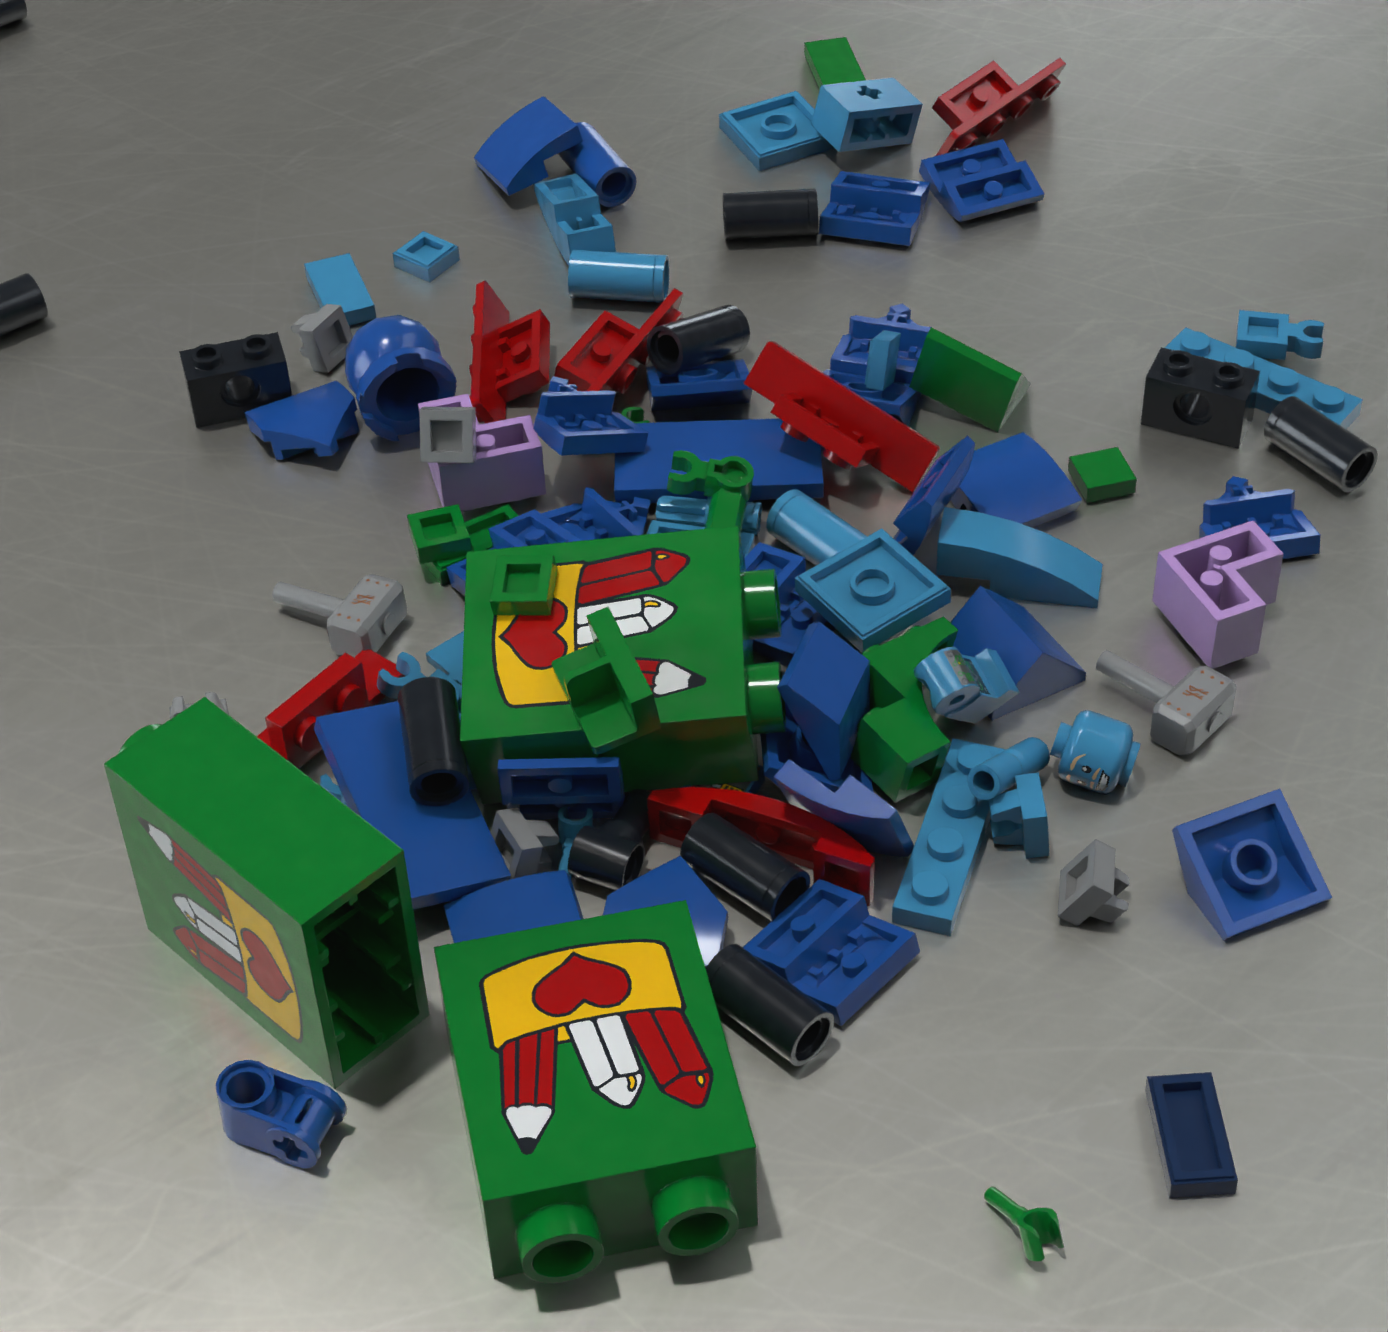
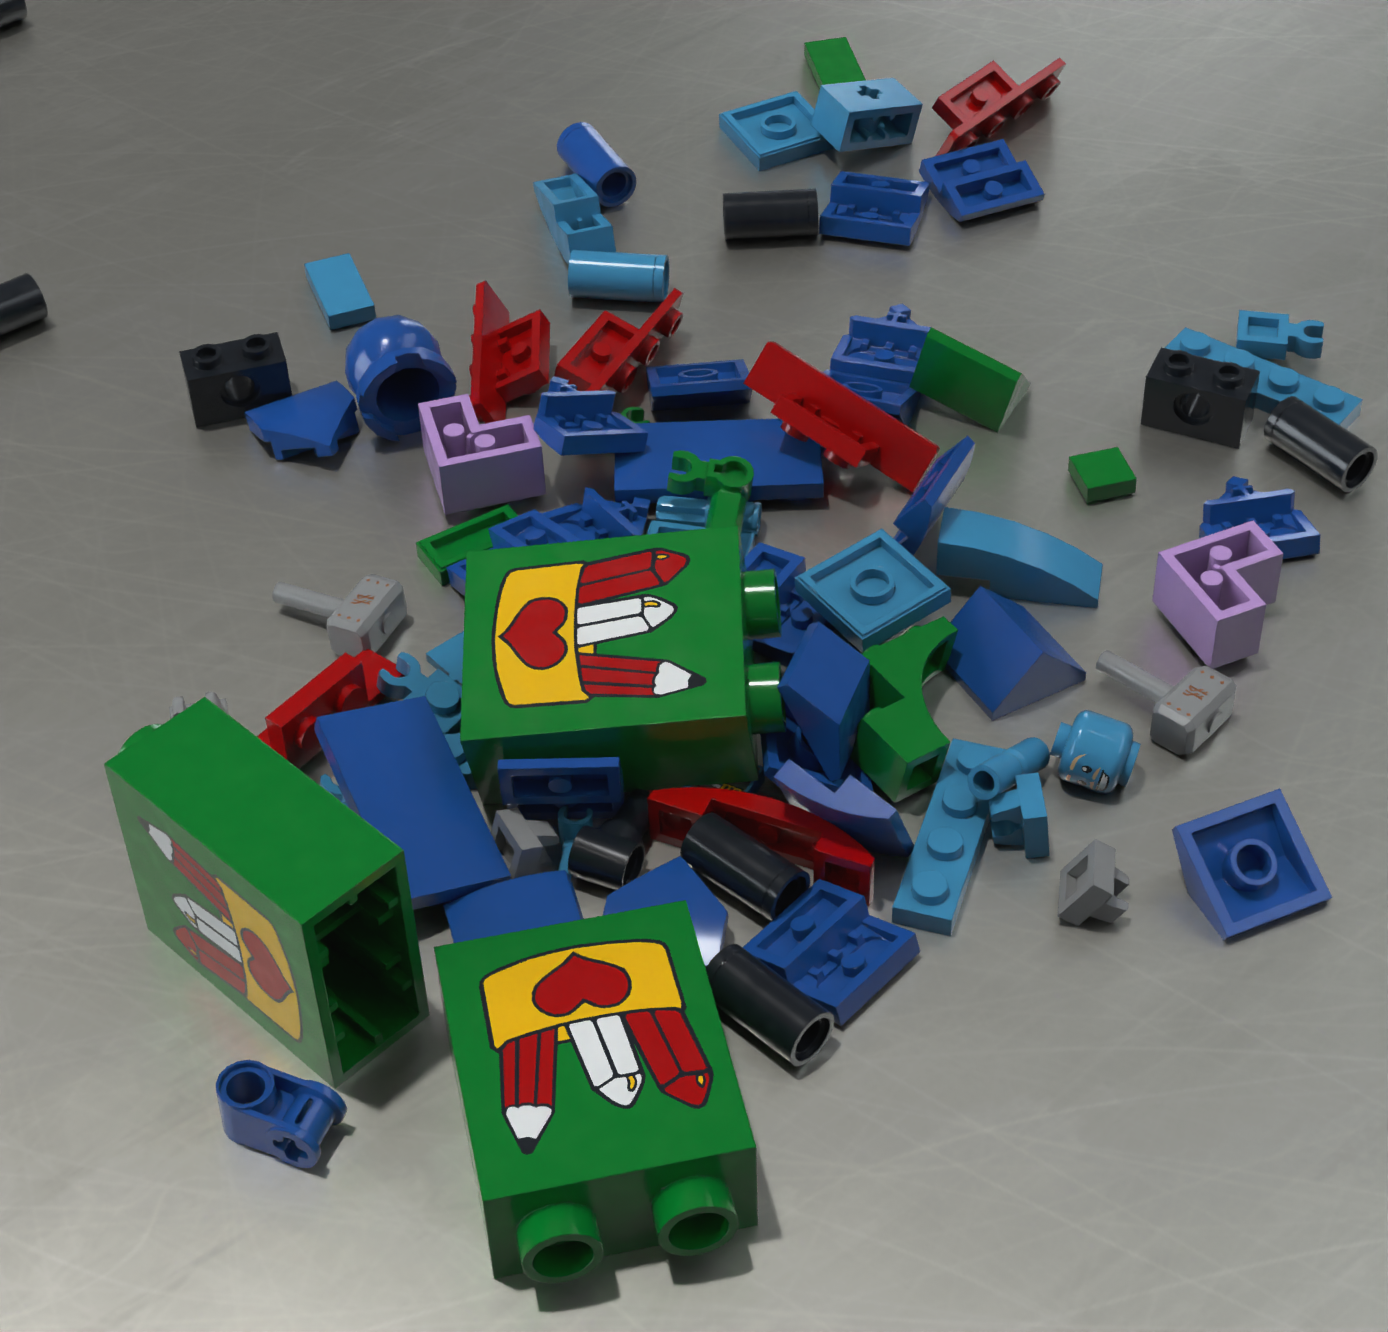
(324, 337): light grey tile -> none
(426, 256): dark azure tile -> none
(432, 741): black pin -> none
(439, 534): green tile -> none
(448, 434): light grey tile -> none
(521, 144): blue slope -> none
(523, 585): green tile -> none
(607, 687): green panel -> none
(698, 339): black pin -> none
(809, 527): dark azure pin -> none
(882, 360): dark azure tile -> none
(966, 685): dark azure leg -> none
(1016, 483): blue slope -> none
(1035, 1225): green hand -> none
(1191, 1135): dark blue tile -> none

